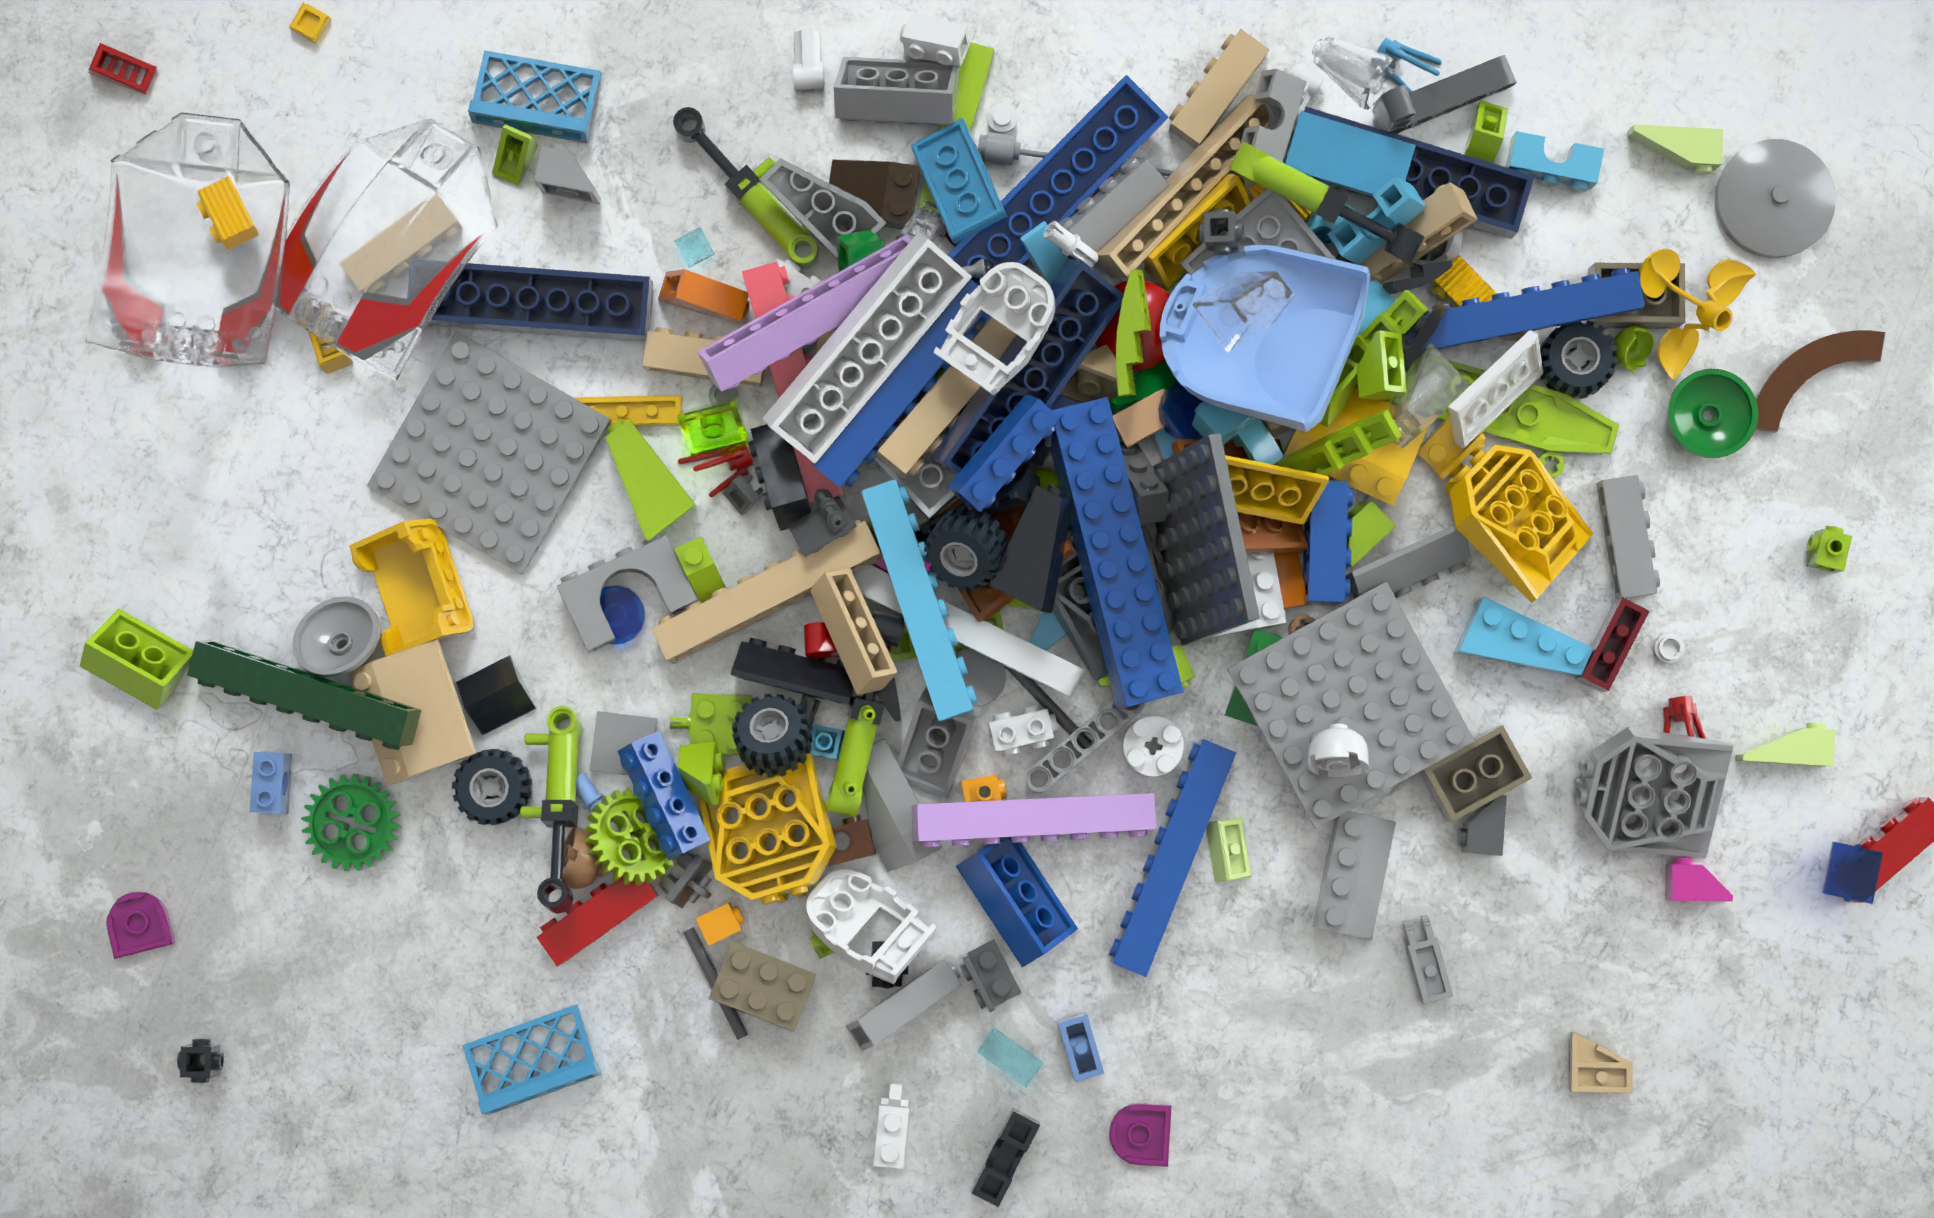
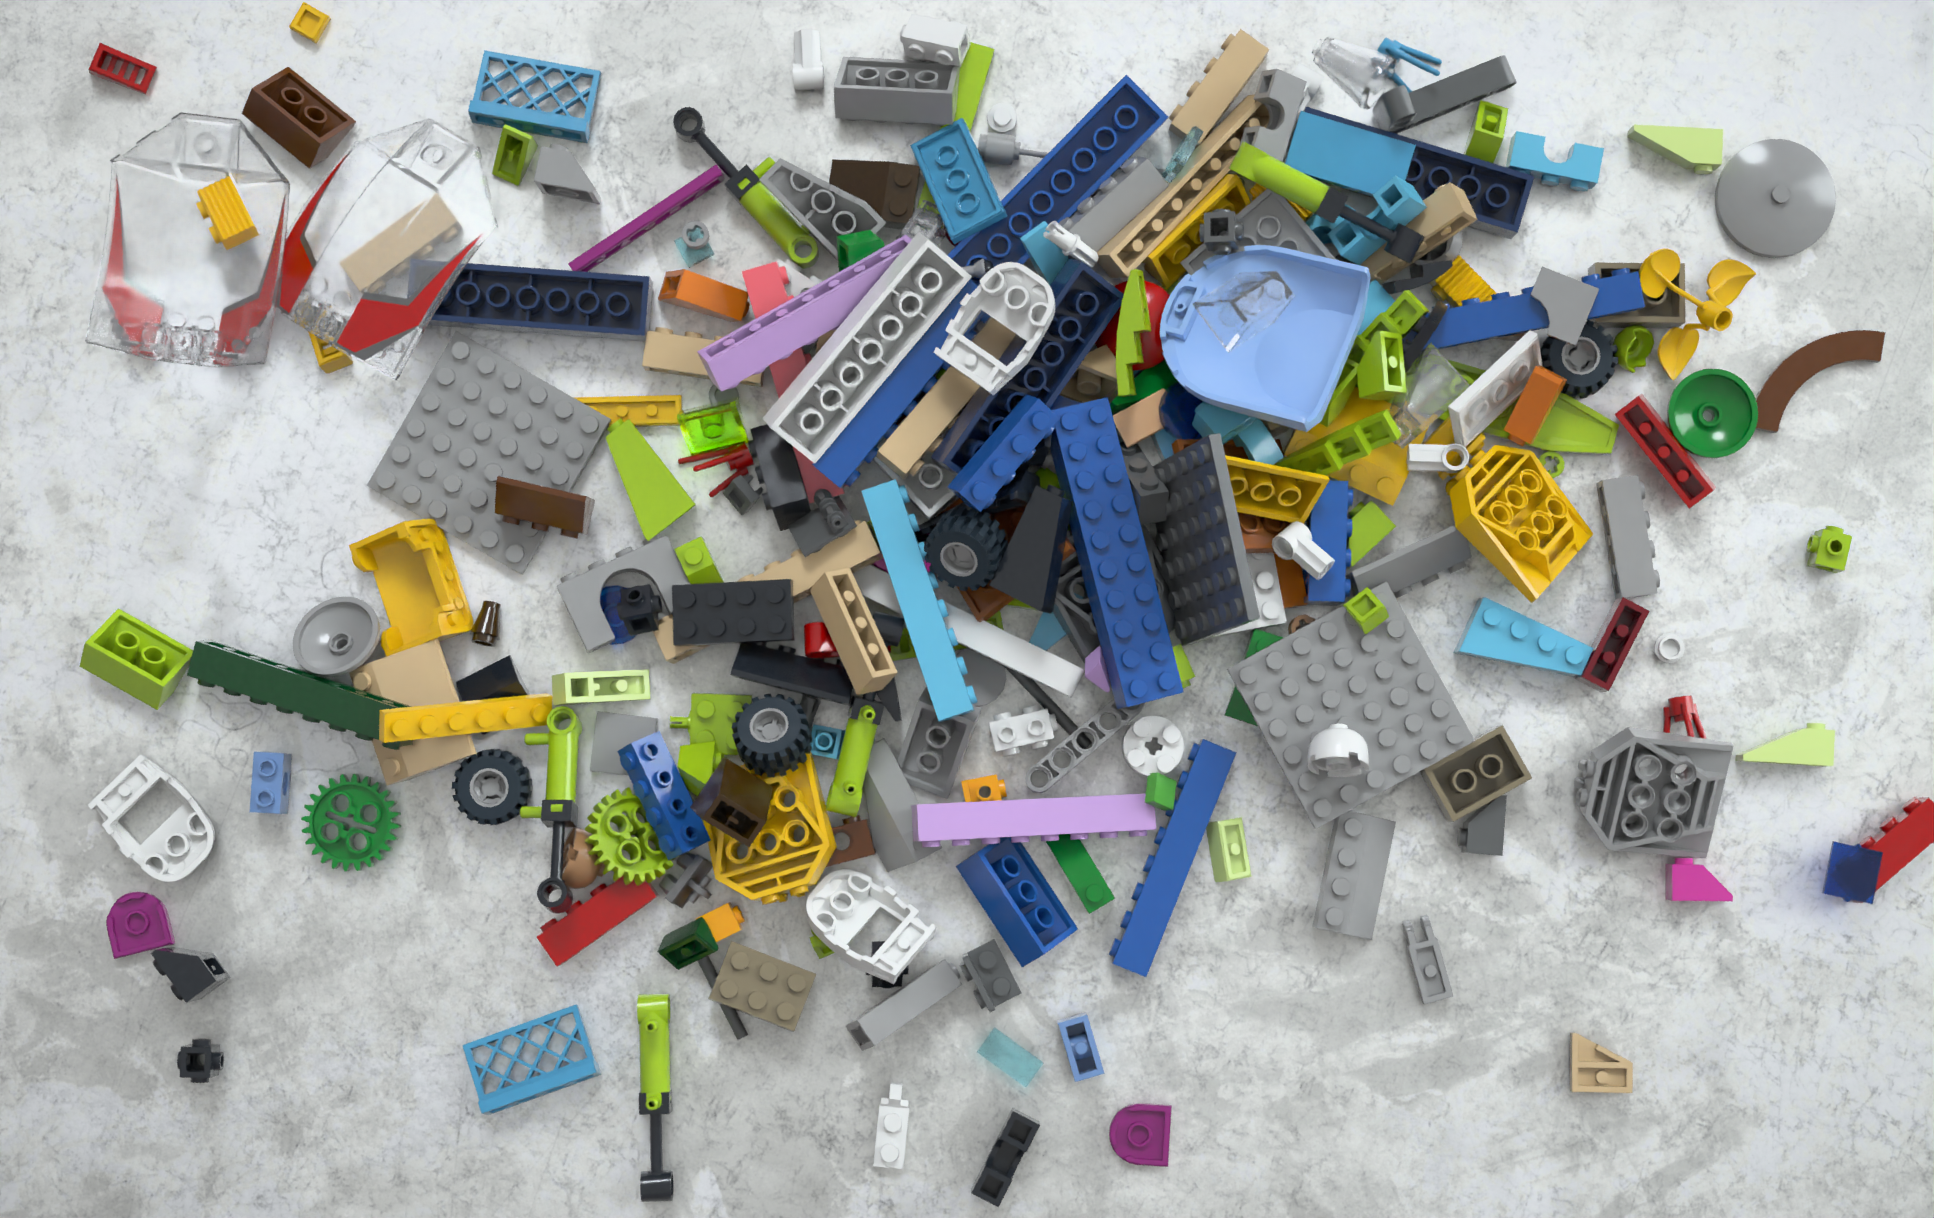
(177, 844): none -> white slope
(190, 971): none -> black slope
(297, 116): none -> reddish brown slope
(464, 717): none -> yellow plate
(487, 625): none -> dark brown cone
(543, 507): none -> reddish brown slope
(587, 792): light blue pin -> none
(600, 687): none -> yellowish green slope
(639, 609): none -> black brick
(647, 220): none -> magenta tile
(655, 1091): none -> lime piece
(688, 944): none -> dark green slope
(691, 226): none -> light grey bush
(733, 612): none -> black plate
(734, 802): none -> dark brown slope
(1081, 872): none -> green slope
(1096, 670): none -> lavender slope
(1160, 791): none -> bright green tile
(1182, 154): none -> clear light blue tile
(1297, 544): none -> white piece
(1366, 610): none -> lime slope
(1433, 457): none -> white piece
(1534, 405): none -> orange slope
(1565, 302): none -> light grey tile
(1665, 451): none -> red brick

